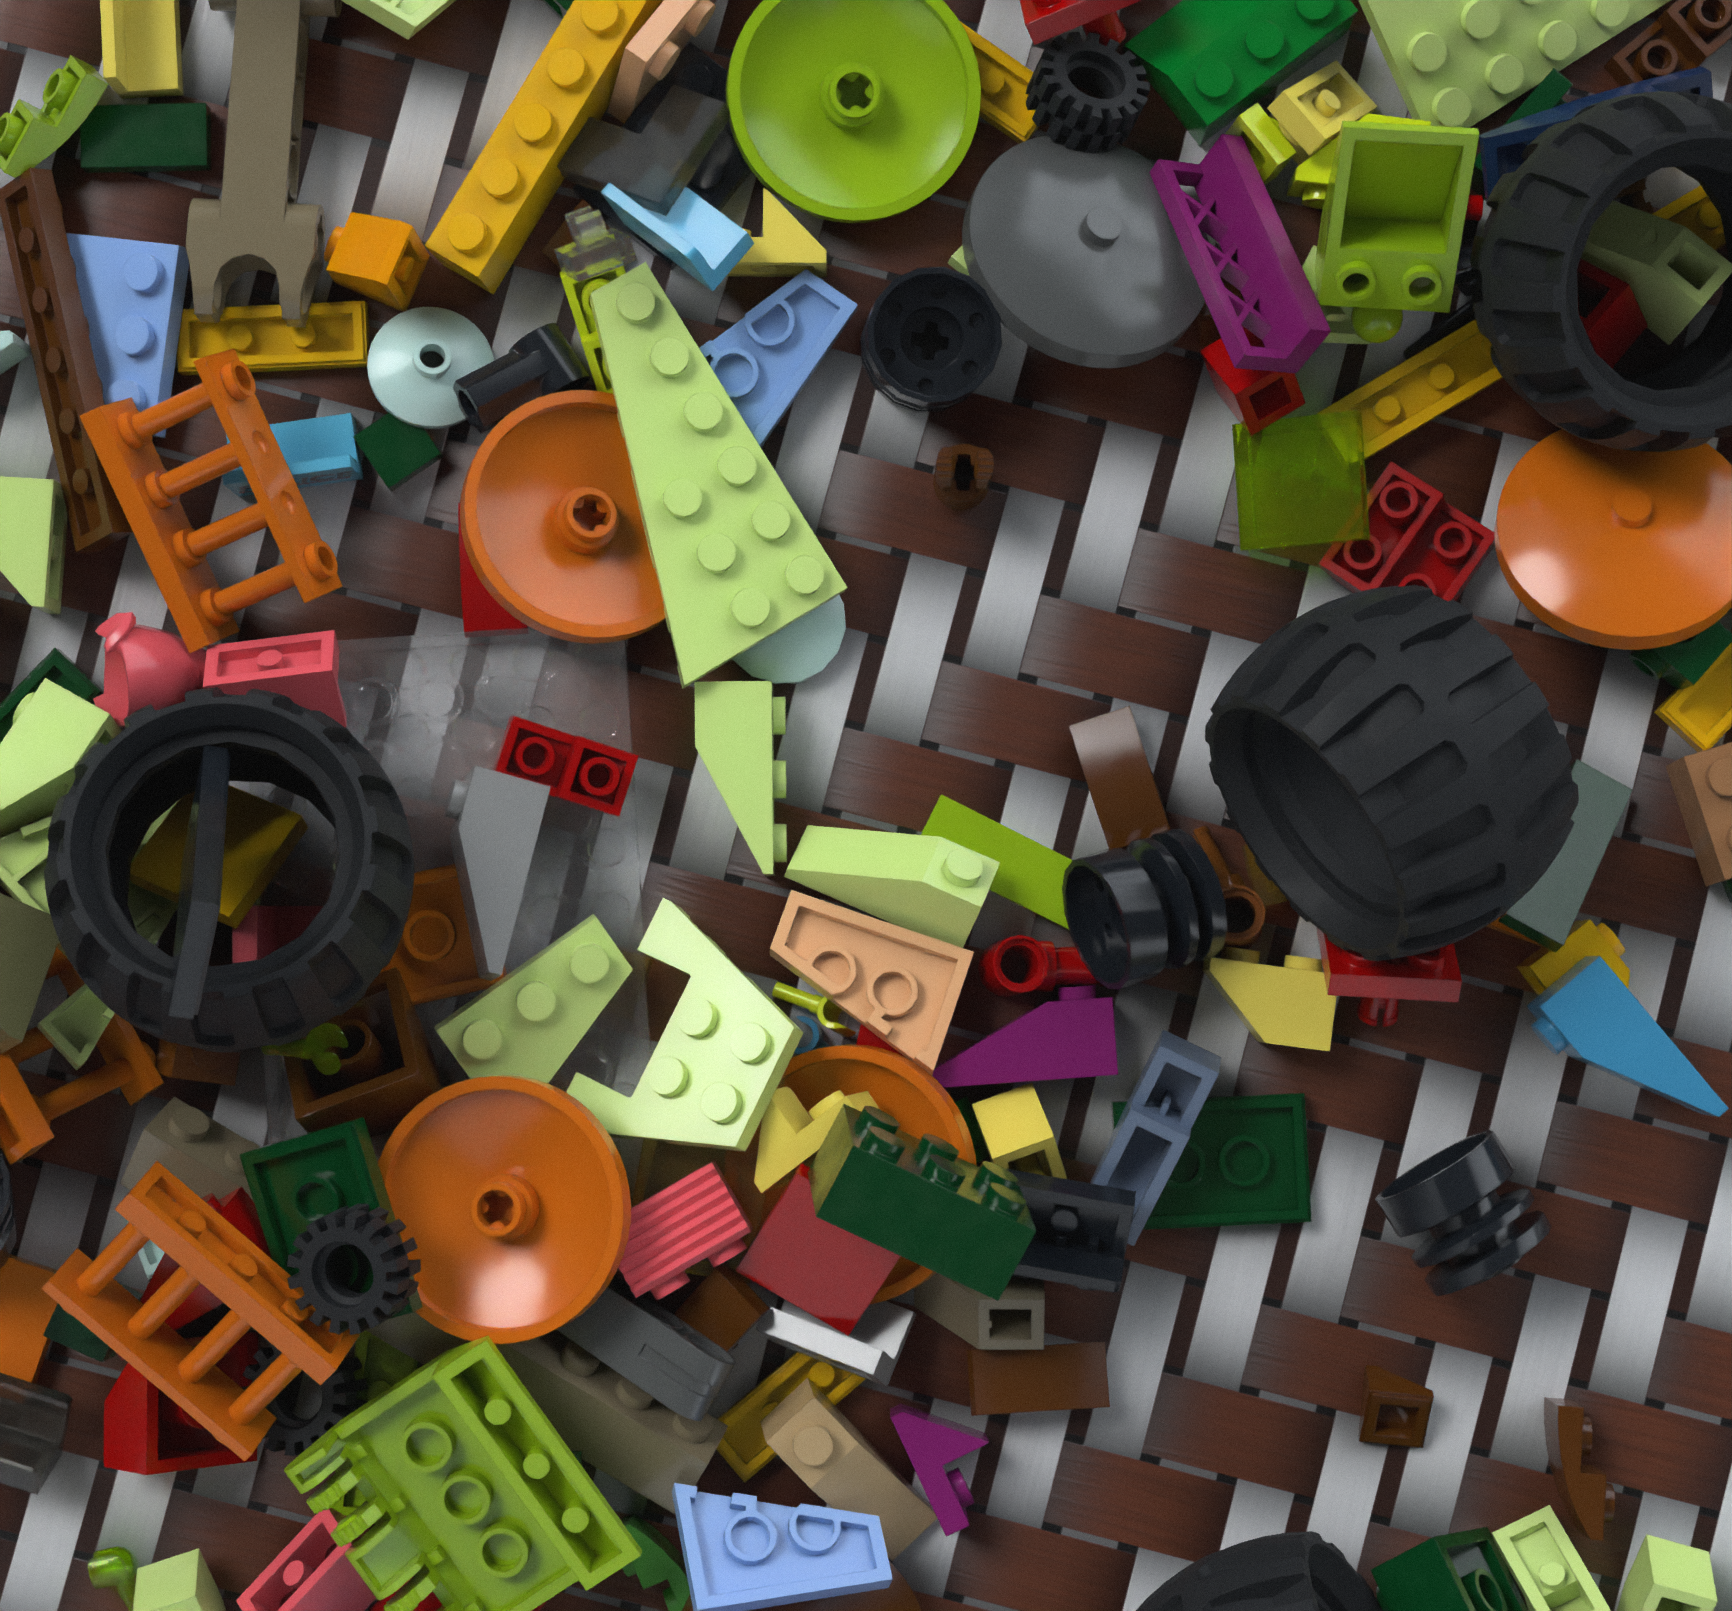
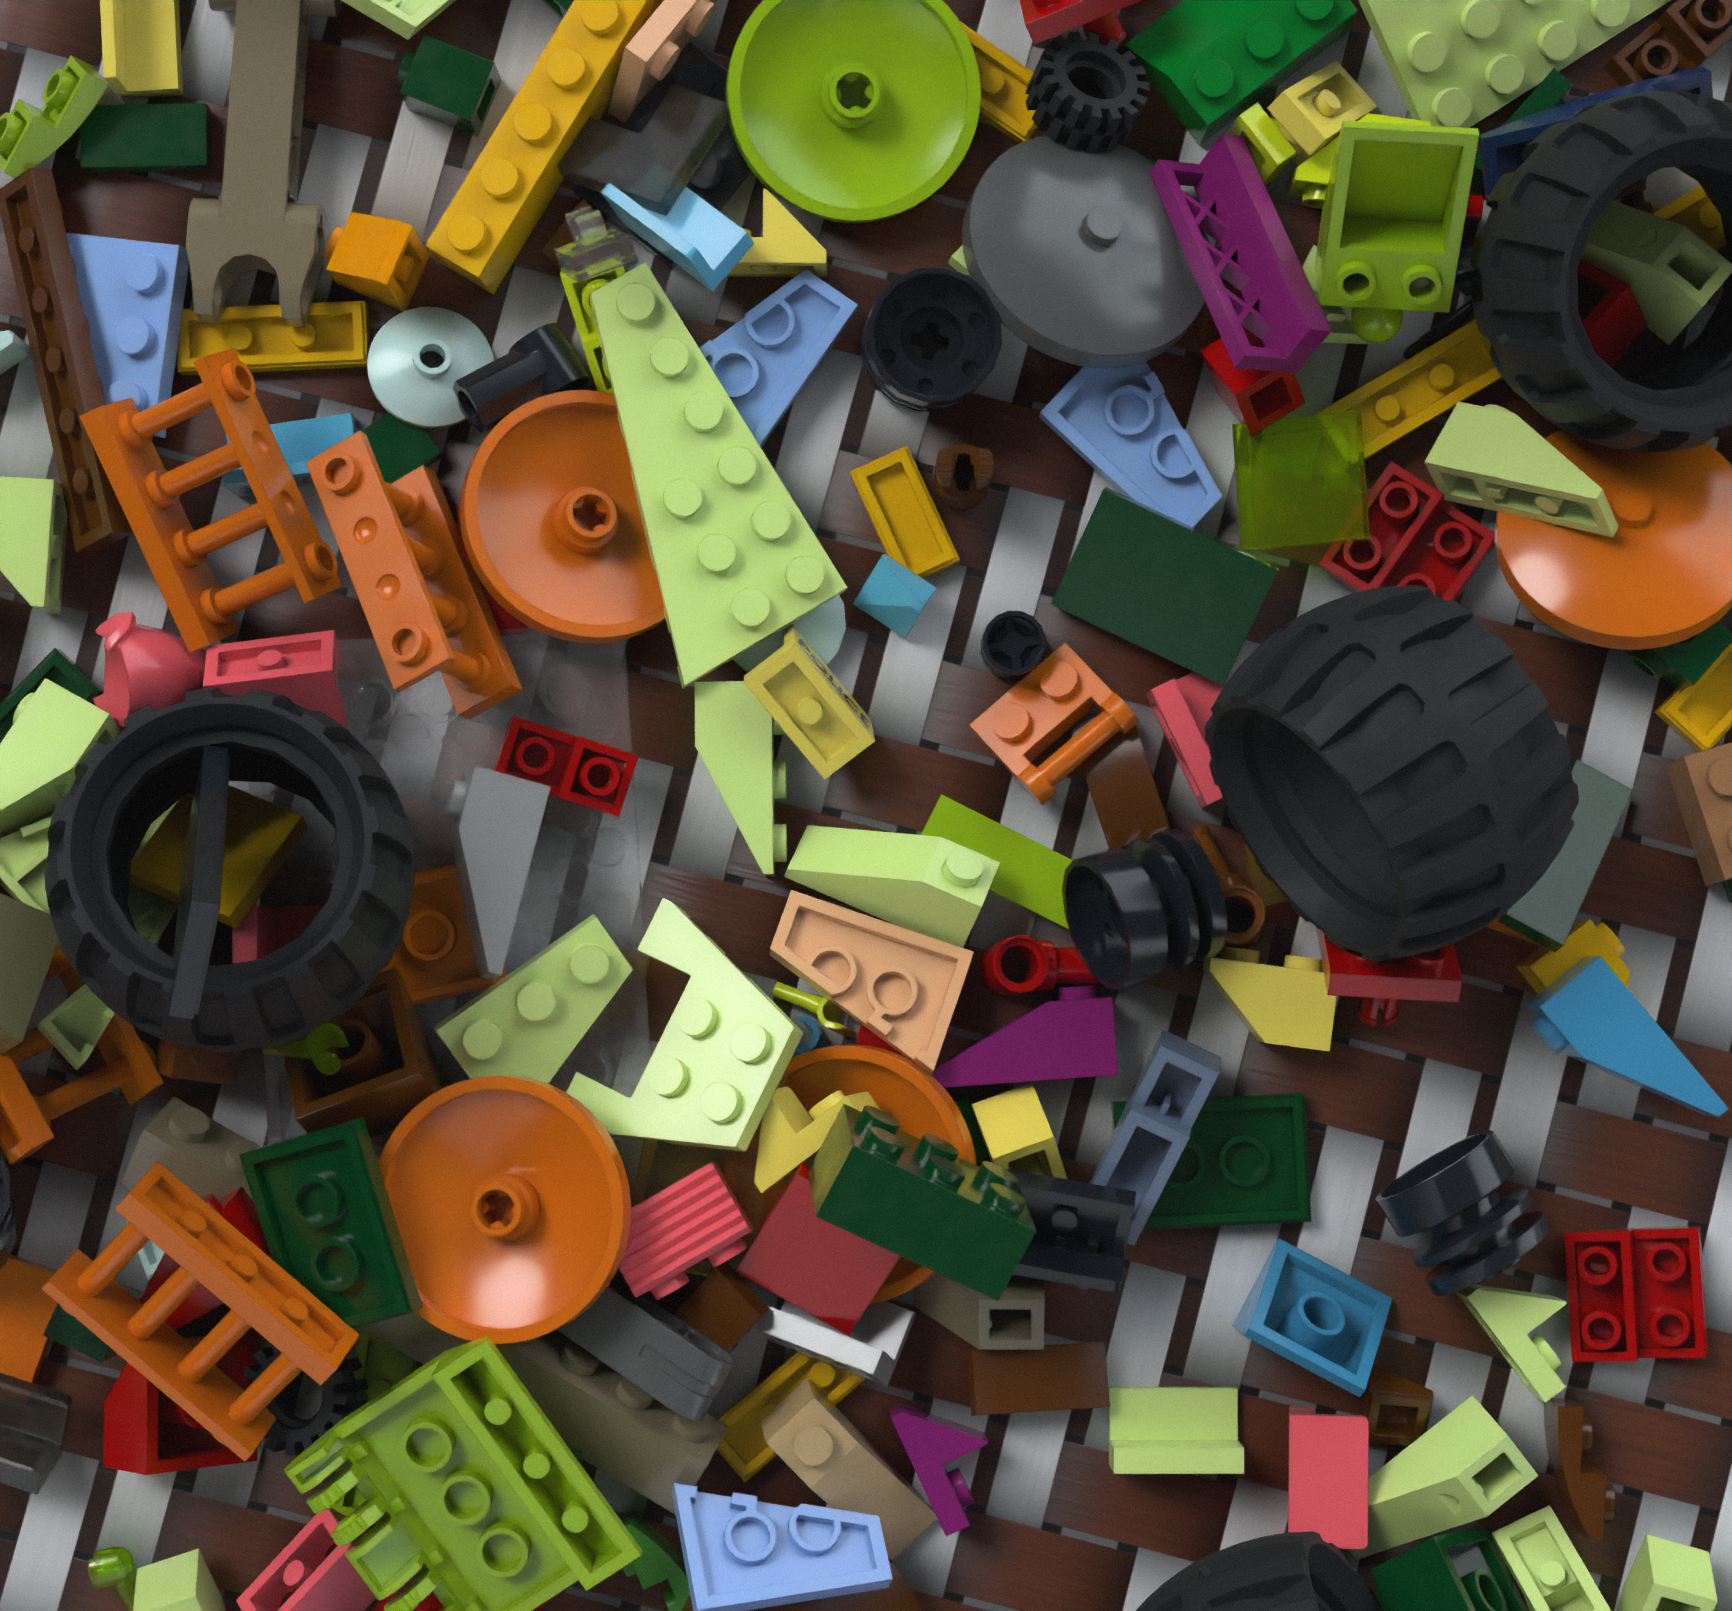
(321, 1280): black tyre -> none
(413, 577): none -> orange fence
(448, 84): none -> dark green brick
(811, 704): none -> light yellow panel
(894, 595): none -> medium azure slope
(904, 513): none -> yellow tile
(1012, 634): none -> black wheel
(1043, 710): none -> orange plate
(1134, 440): none -> light blue wing
(1164, 586): none -> dark green tile
(1174, 1430): none -> yellowish green panel
(1183, 712): none -> coral panel
(1315, 1317): none -> dark azure slope
(1328, 1476): none -> coral panel
(1444, 1480): none -> yellowish green slope
(1505, 466): none -> yellowish green slope
(1507, 1320): none -> yellowish green slope
(1636, 1294): none -> red slope

